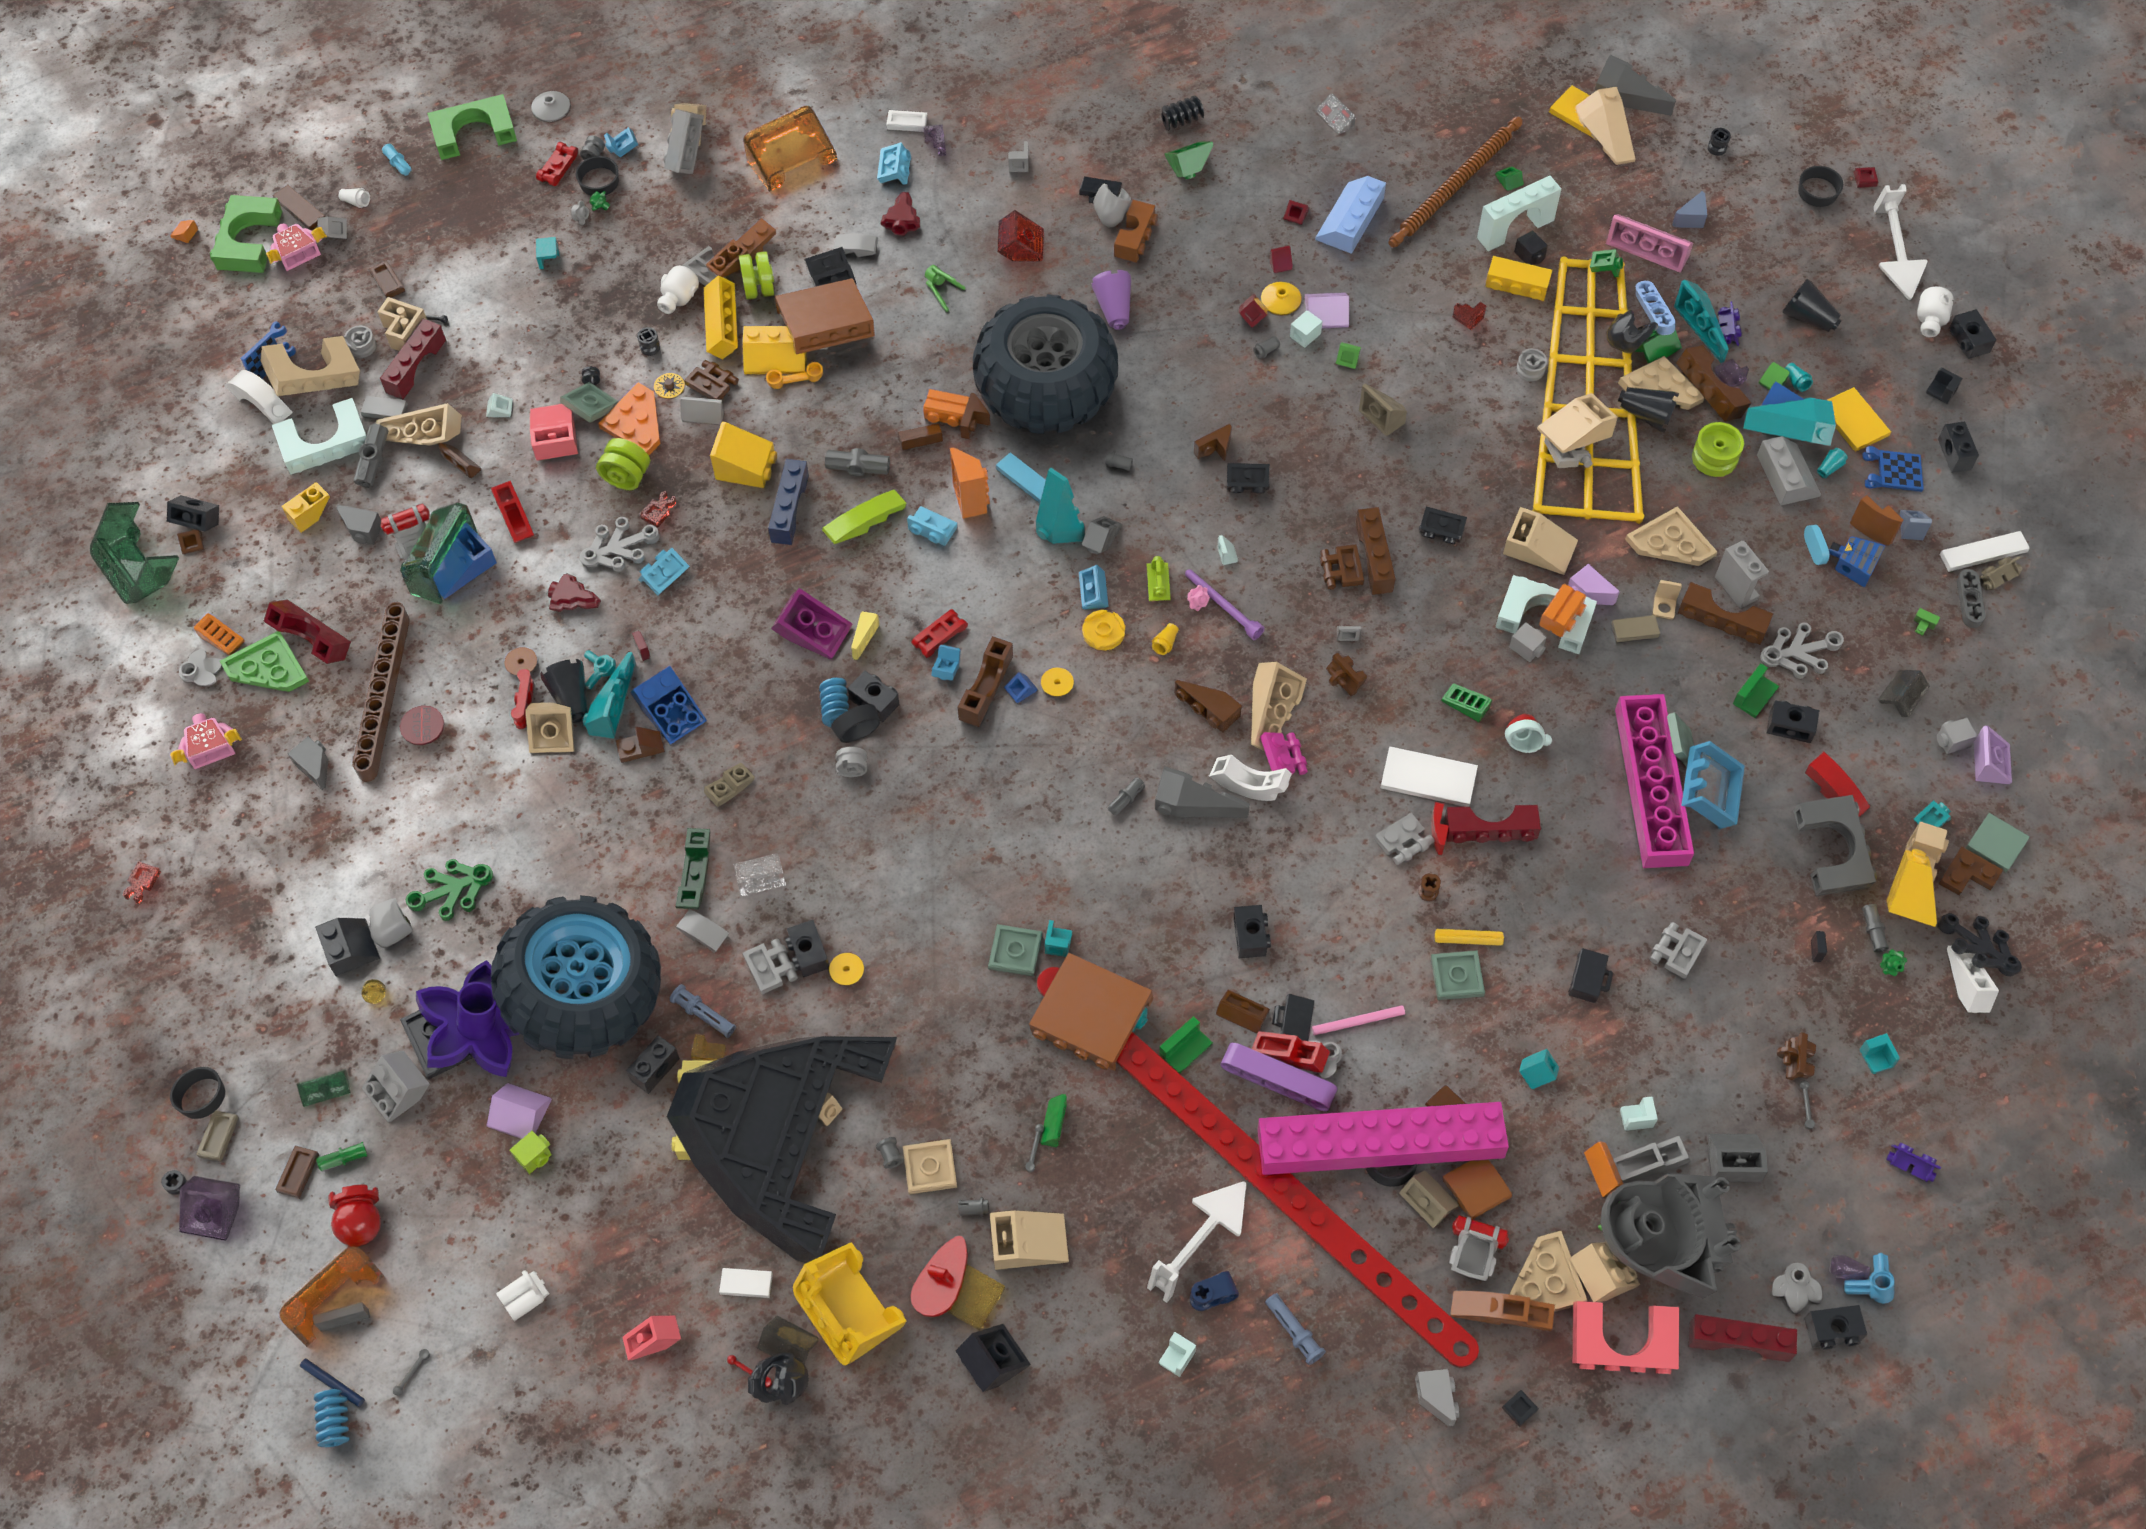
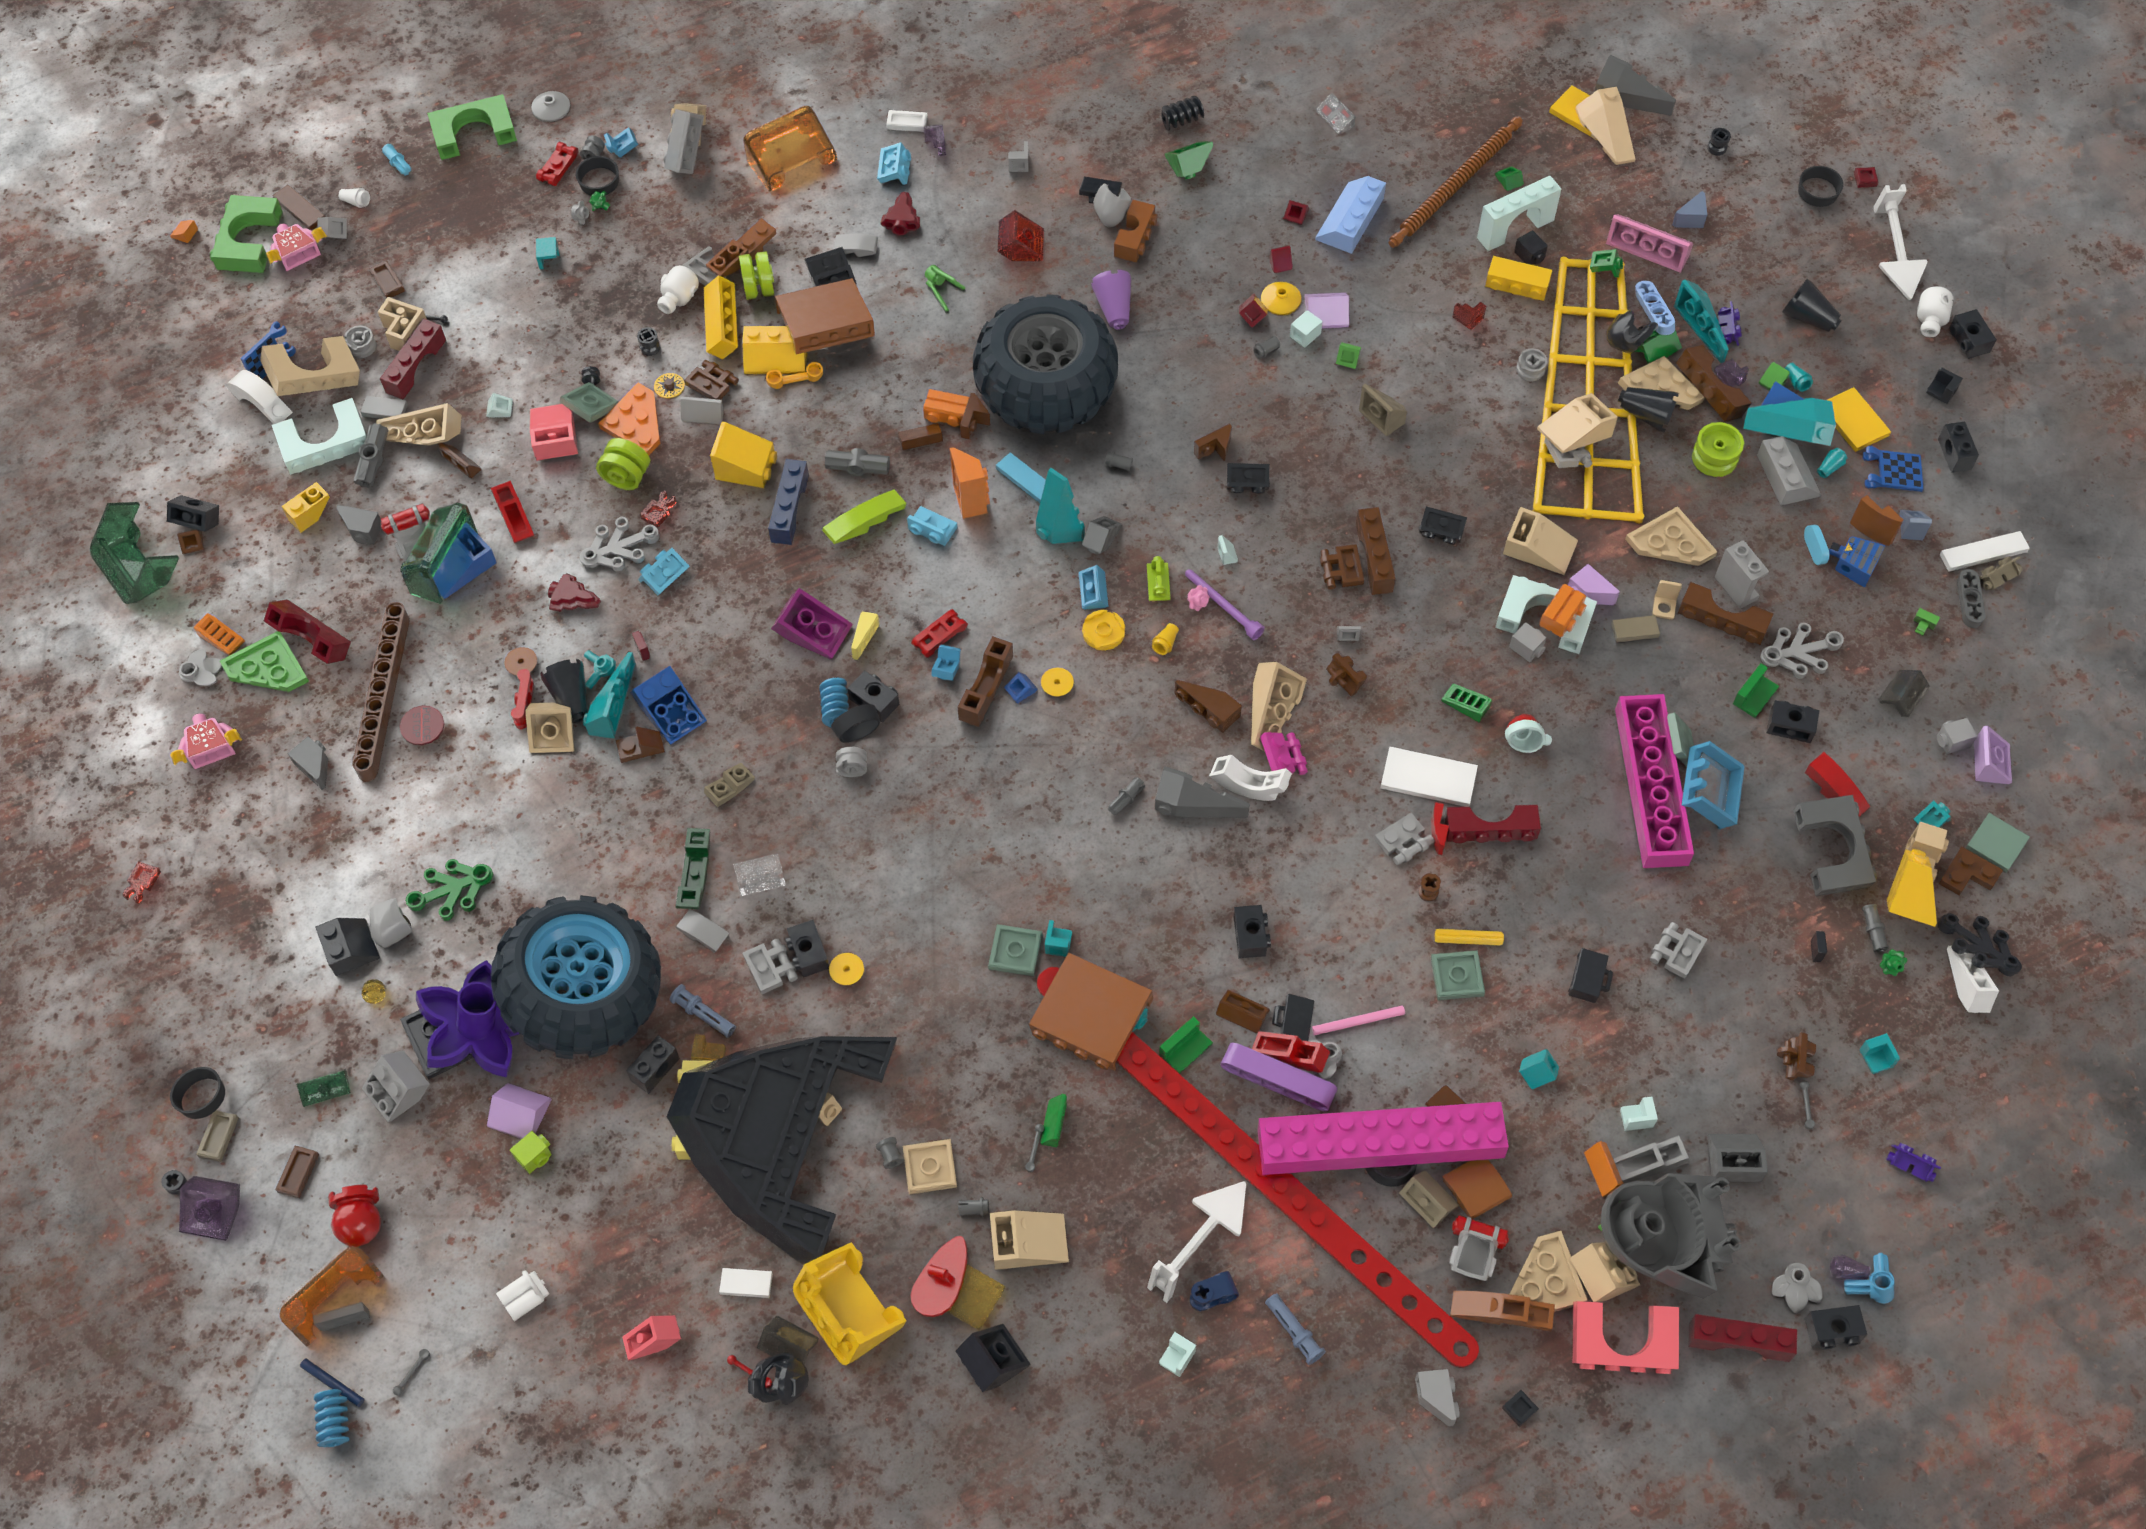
(341, 1156): green axle -> none

